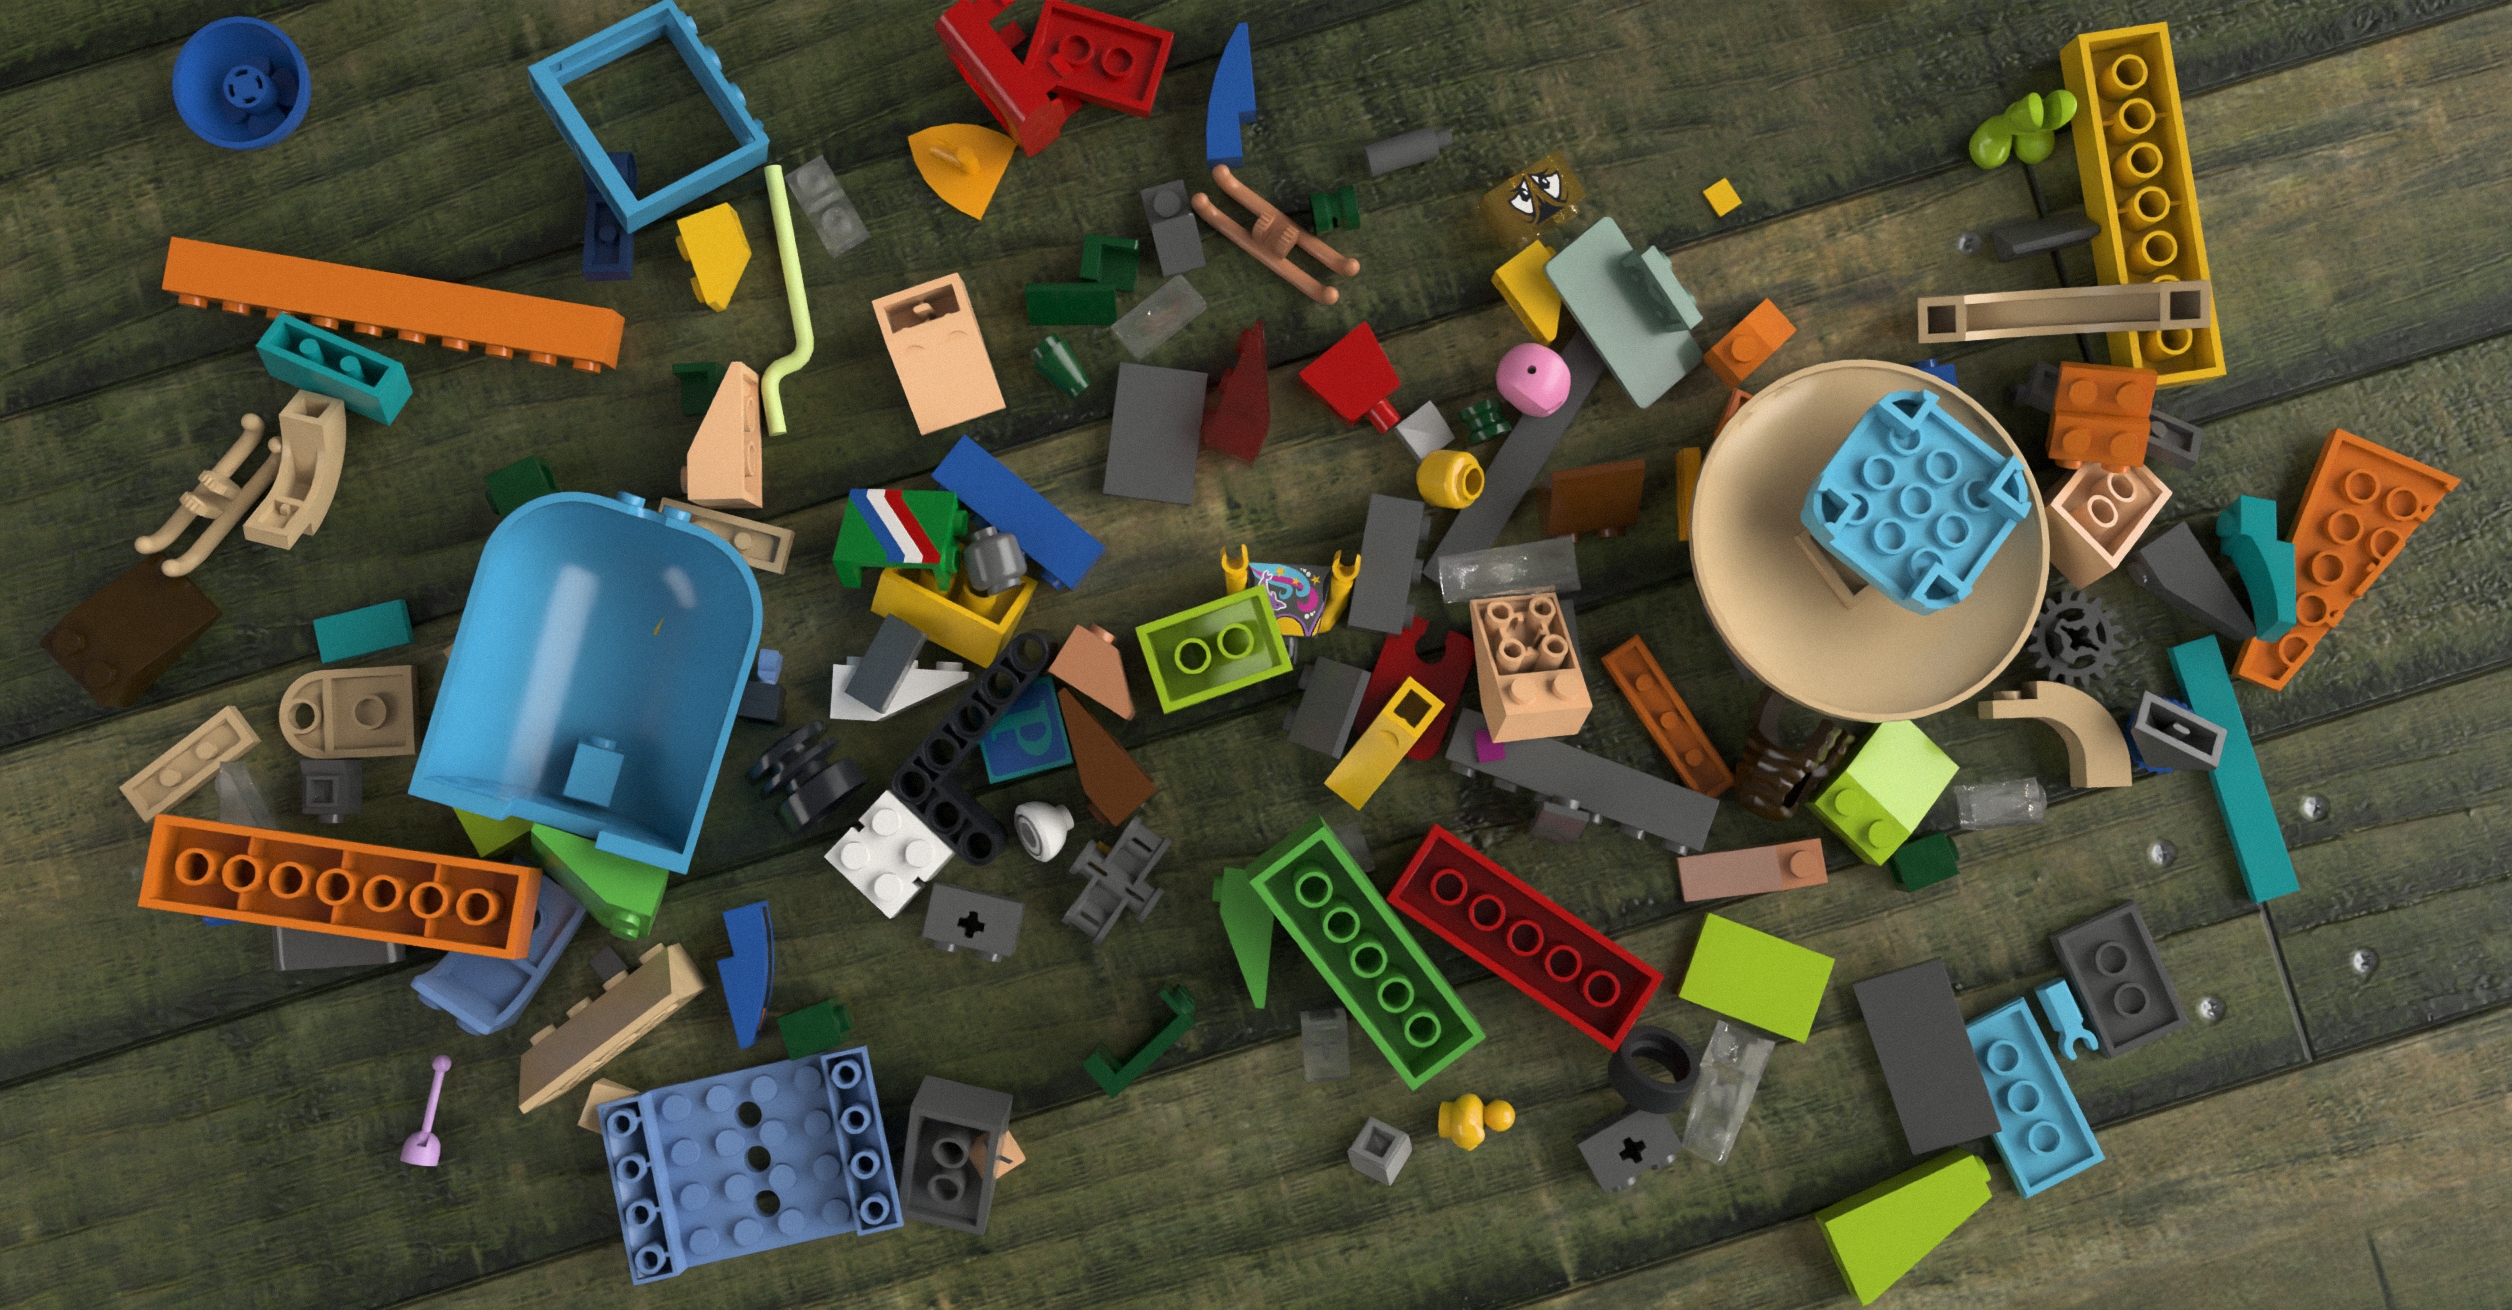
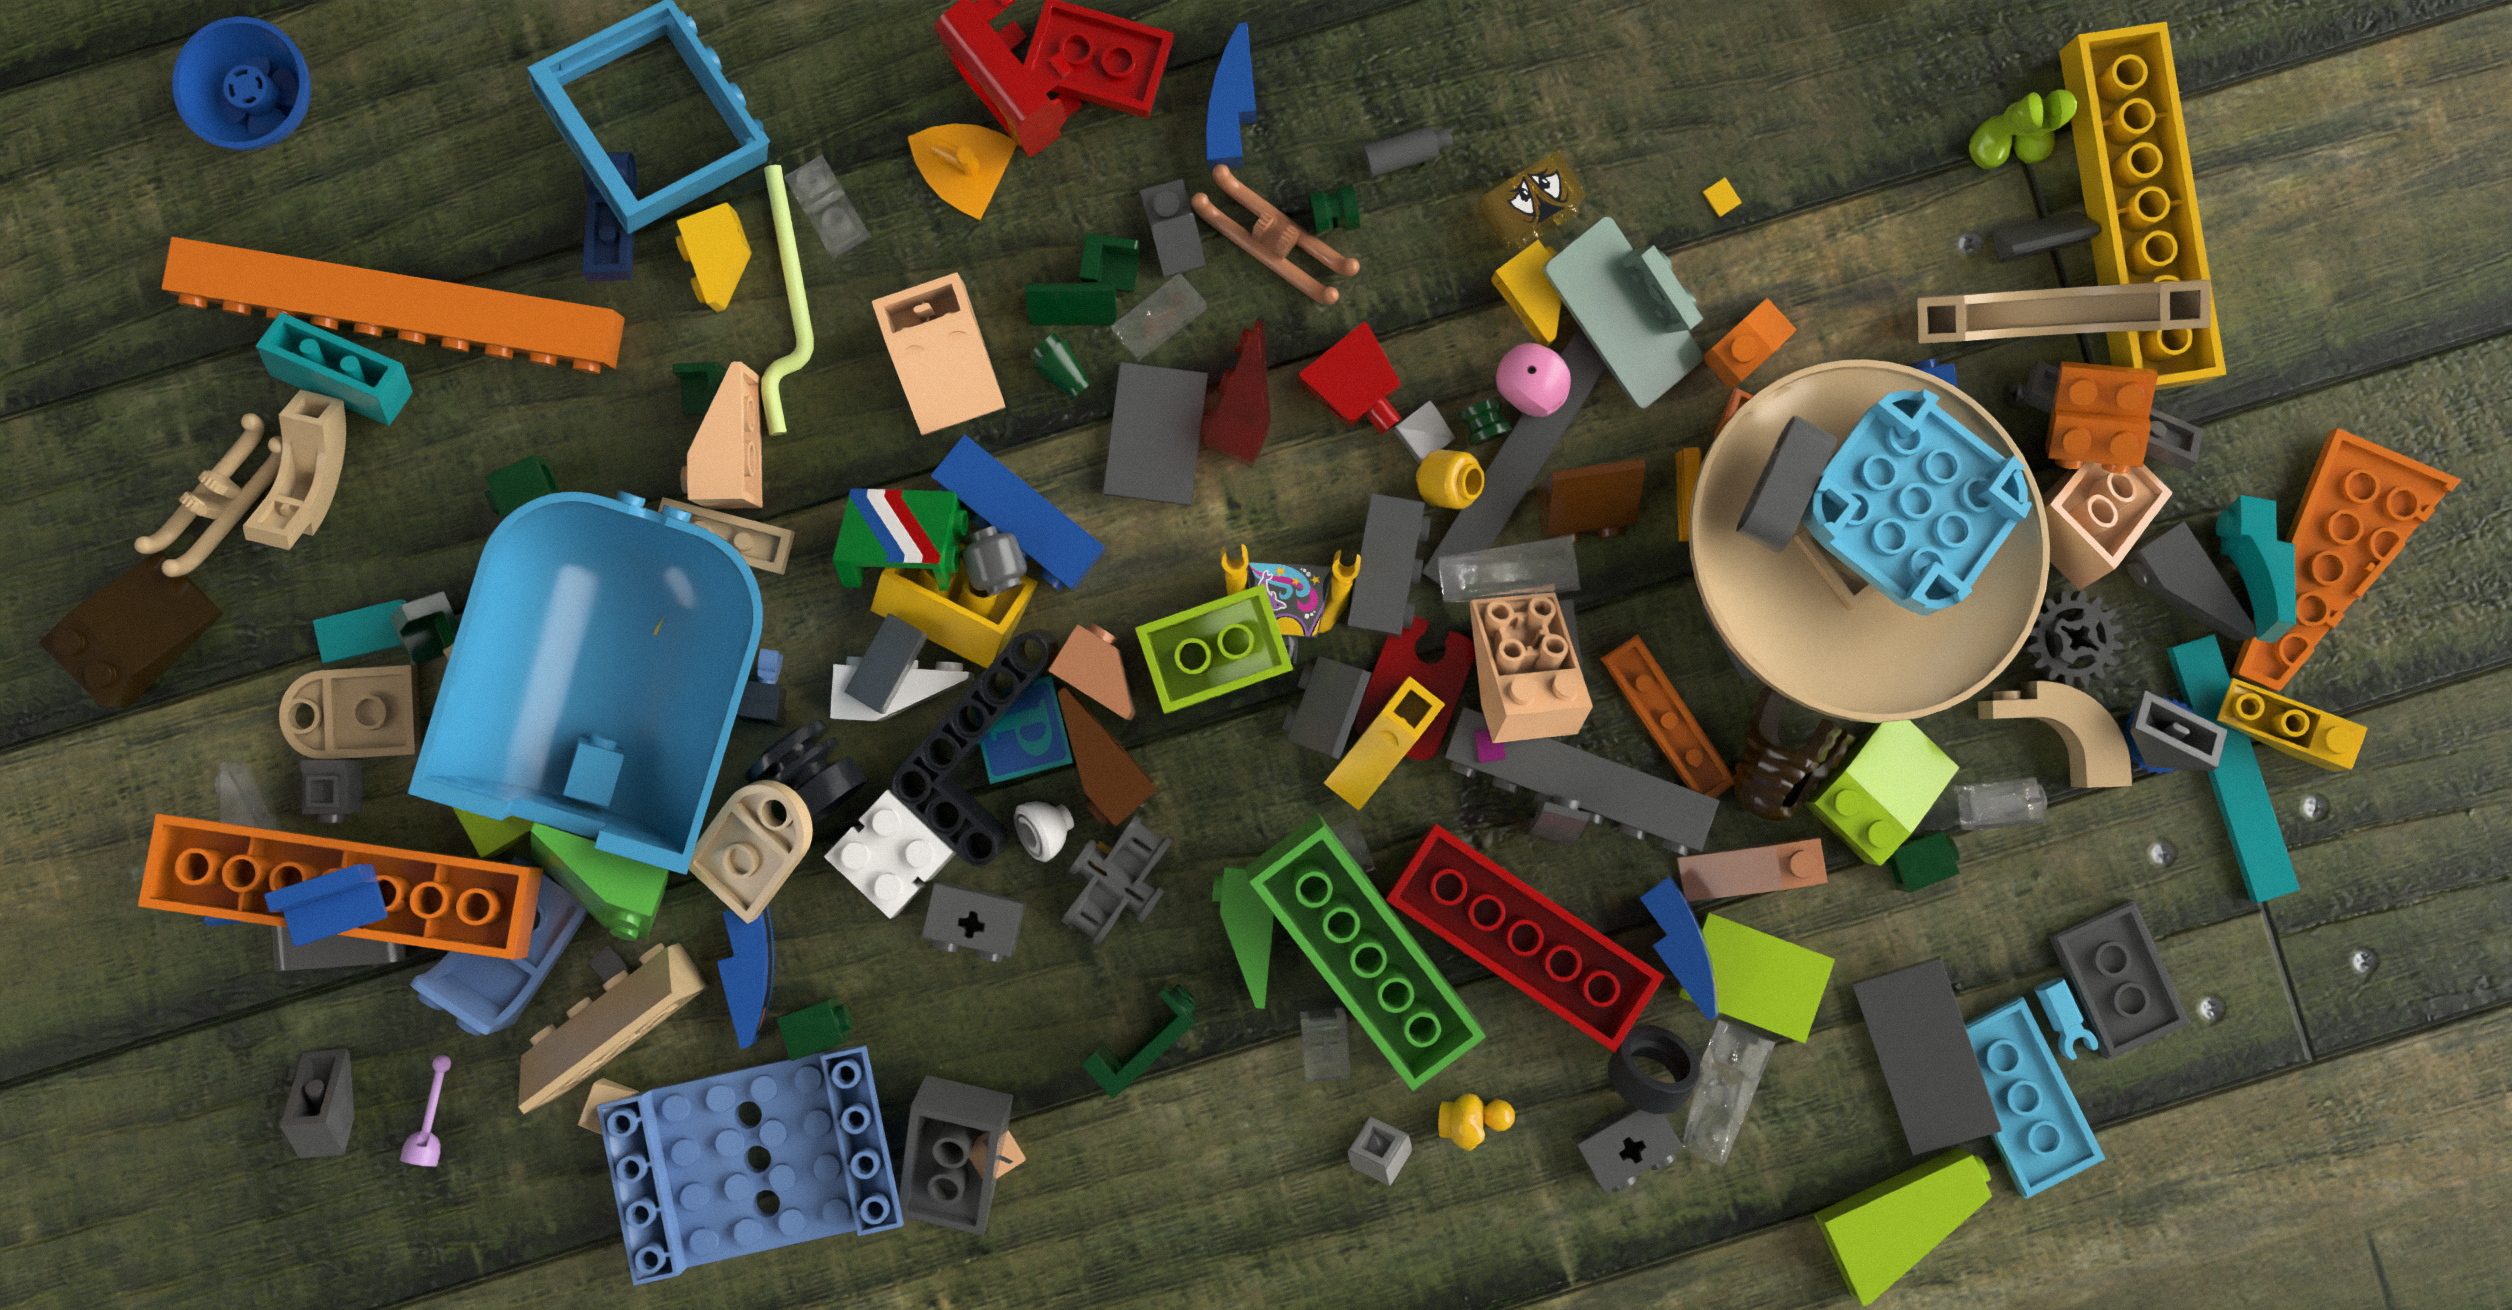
(189, 764): tan plate -> none
(320, 1104): none -> dark grey slope
(329, 903): none -> blue panel
(425, 627): none -> dark green panel
(750, 851): none -> tan tile
(1684, 945): none -> blue slope
(1786, 484): none -> dark grey beam
(2292, 726): none -> yellow slope

